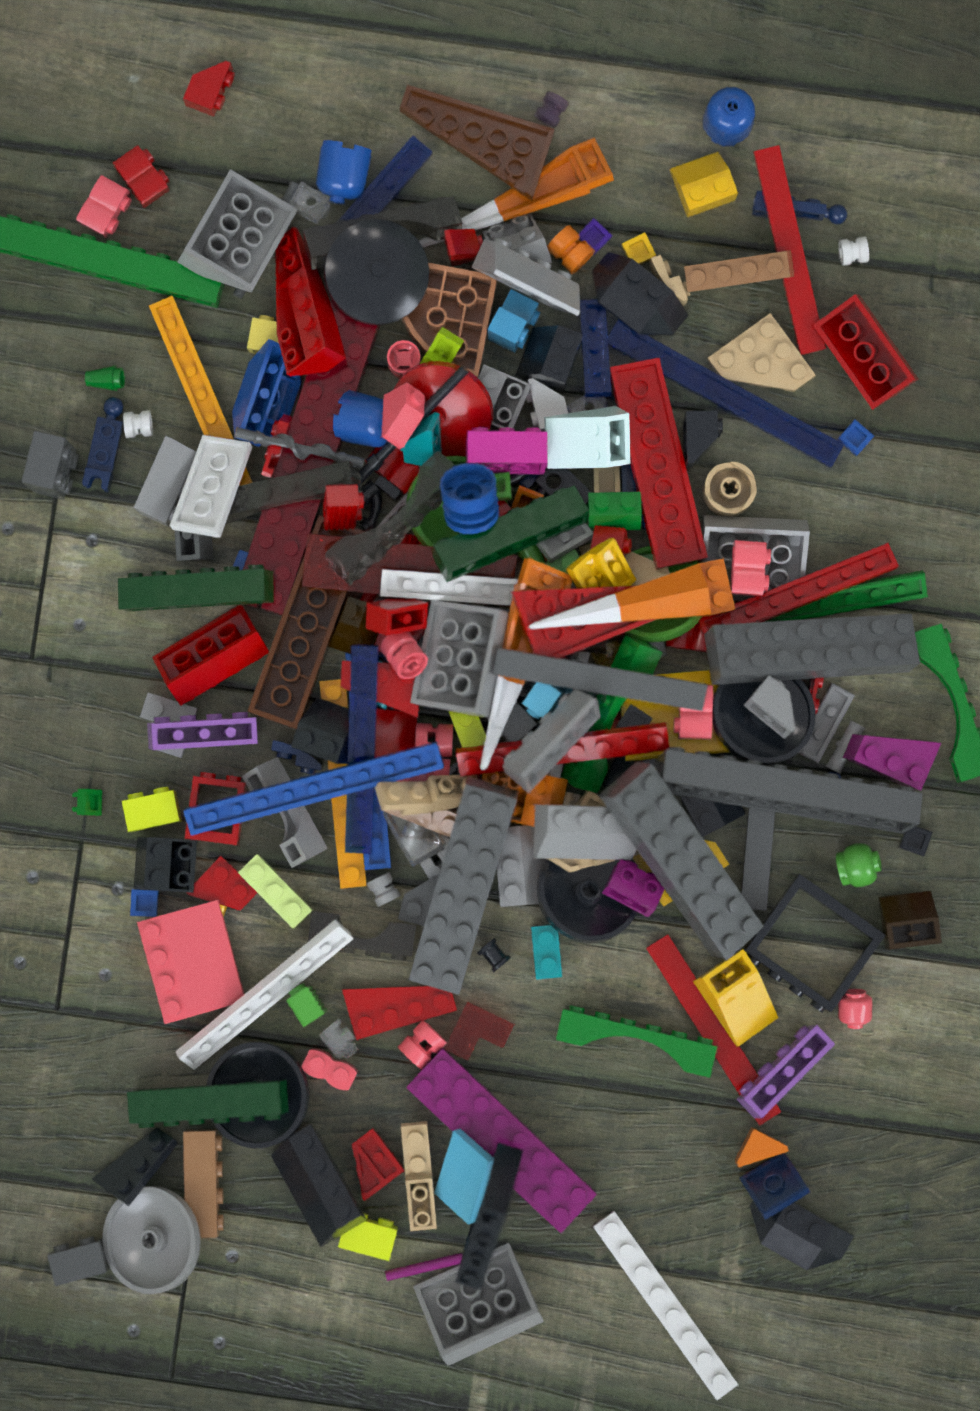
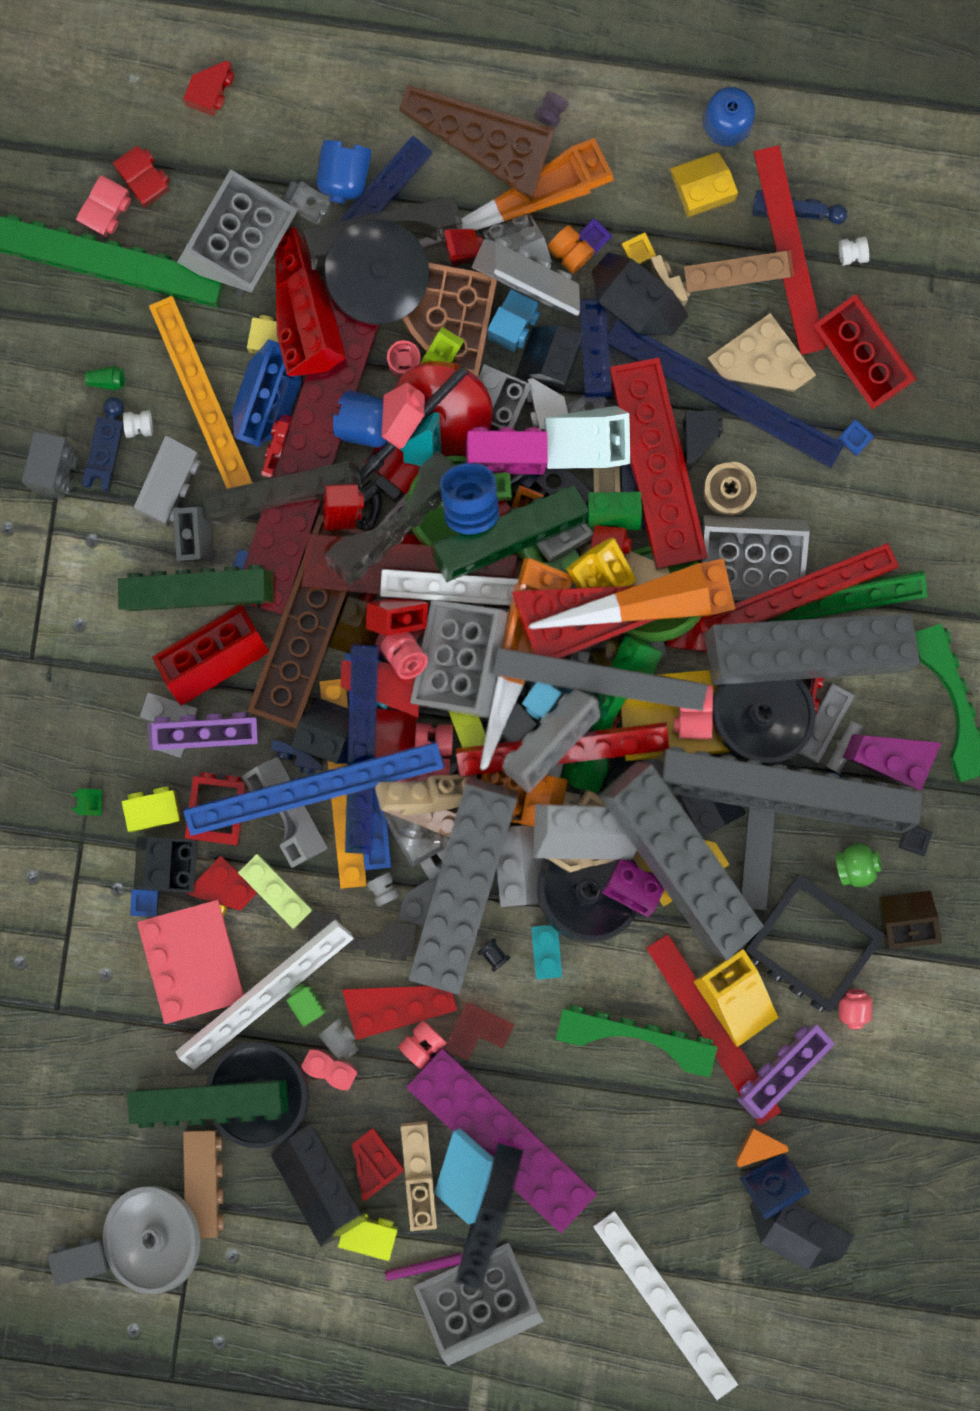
(136, 1166): black wing -> none
(211, 486): white tile -> none
(299, 450): dark grey piece -> none
(634, 717): black tile -> none
(749, 568): coral brick -> none
(773, 706): light grey slope -> none

